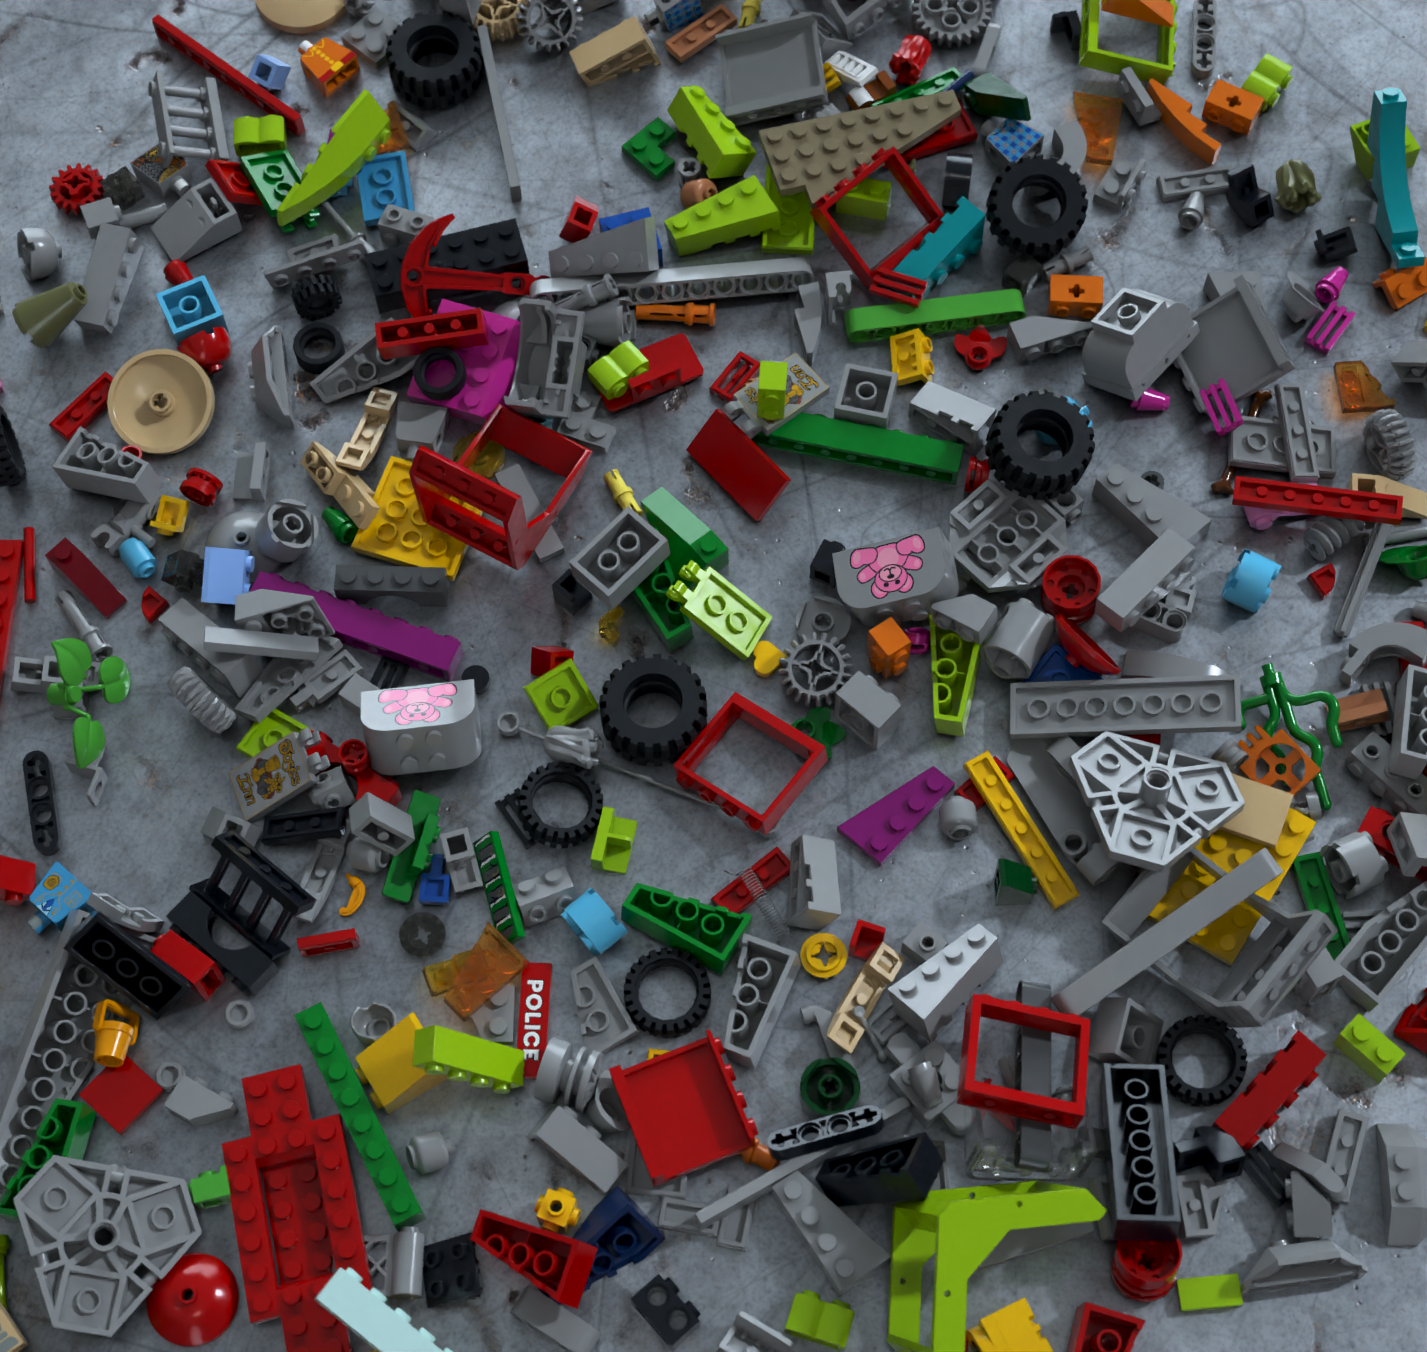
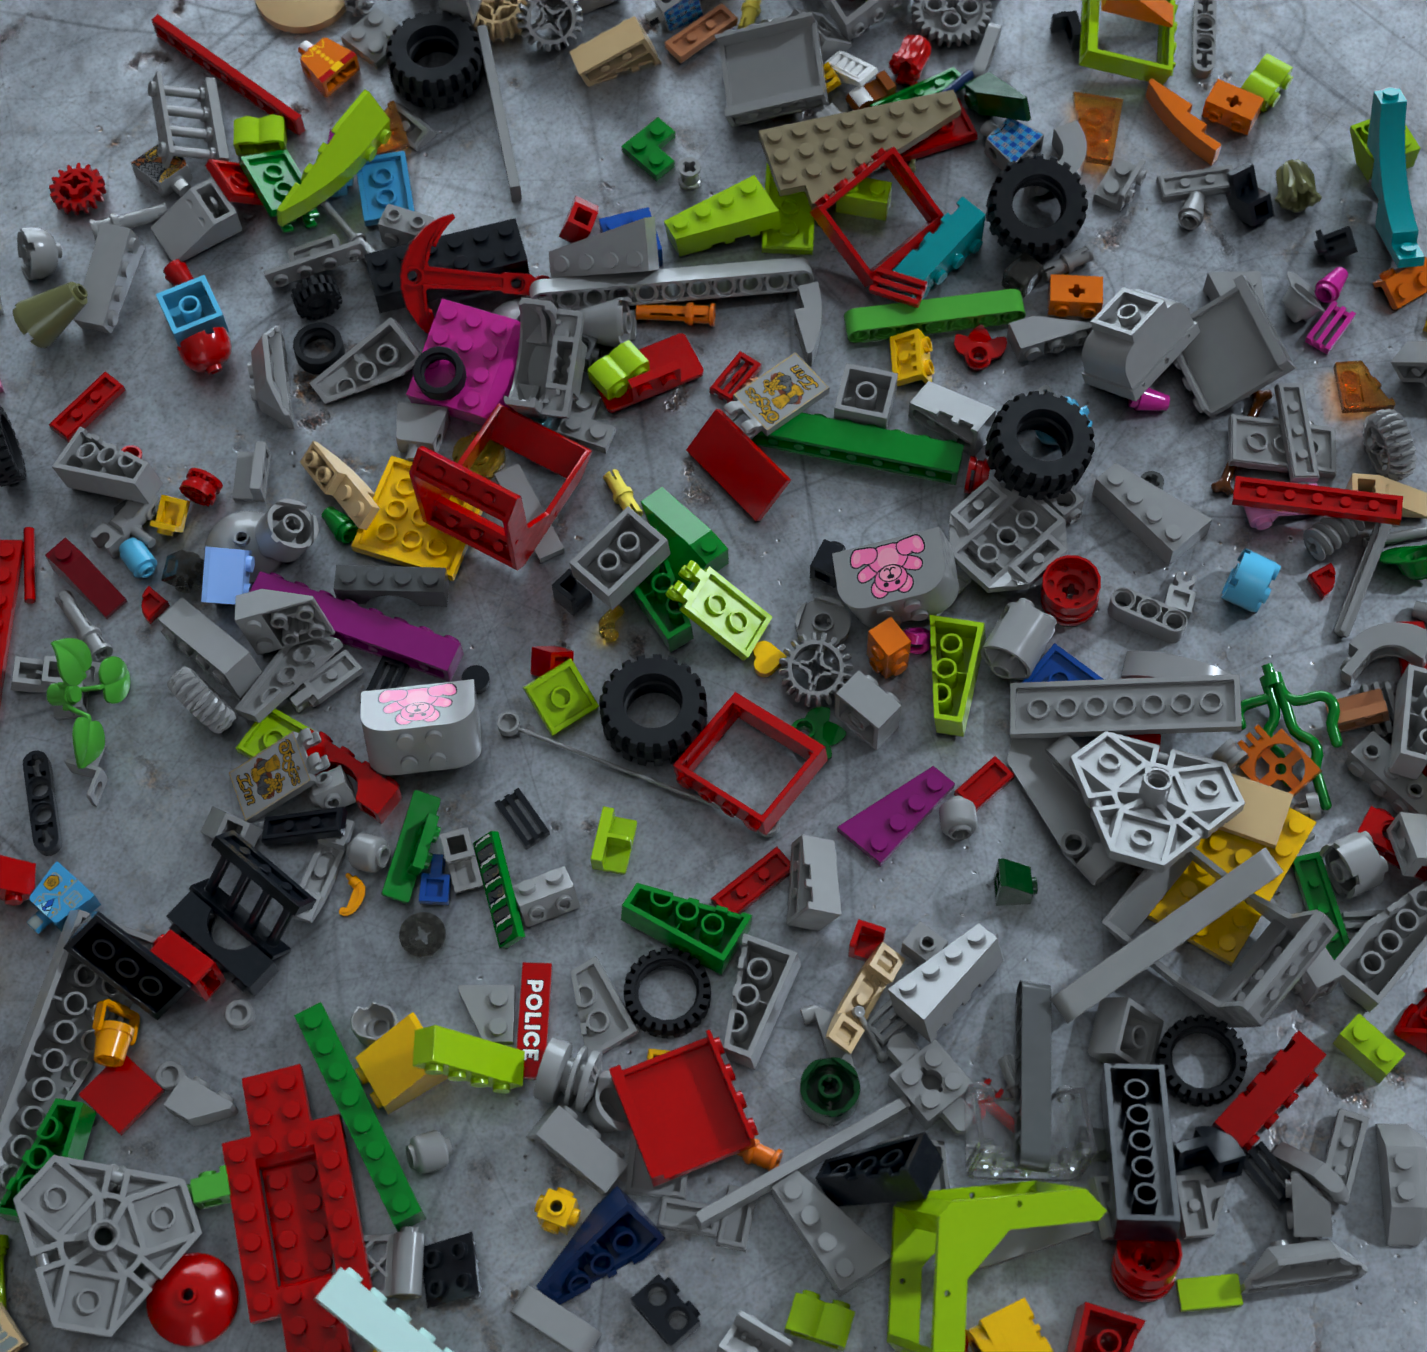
(99, 212): light grey brick -> none
(122, 188): clear smoke brick -> none
(131, 917): light grey plate -> none
(161, 401): tan dish -> none
(261, 643): light grey tile -> none
(269, 72): light blue brick -> none
(328, 942): red tile -> none
(351, 693): light grey panel -> none
(351, 751): red wheel -> none
(370, 430): tan slope -> none
(381, 824): light grey brick -> none
(418, 334): red brick -> none
(442, 974): clear yellow slope -> none
(486, 971): clear orange wing -> none
(543, 1257): red wedge -> none
(568, 775): black tyre -> none
(573, 745): light grey piece -> none
(590, 294): light grey pin -> none
(595, 921): medium azure brick -> none
(696, 192): nougat head -> none
(710, 133): lime wedge -> none
(736, 874): light grey piece -> none
(772, 390): lime brick -> none
(826, 1136): black beam -> none
(832, 946): yellow gear -> none
(837, 293): light grey hinge -> none
(926, 1083): light grey cone -> none
(957, 178): black brick -> none
(967, 616): light grey slope -> none
(1013, 1101): red window -> none
(1021, 830): yellow tile -> none
(1083, 648): red dish -> none
(1136, 98): light grey bracket -> none
(1146, 581): light grey wedge -> none
(1214, 389): dark pink tile -> none

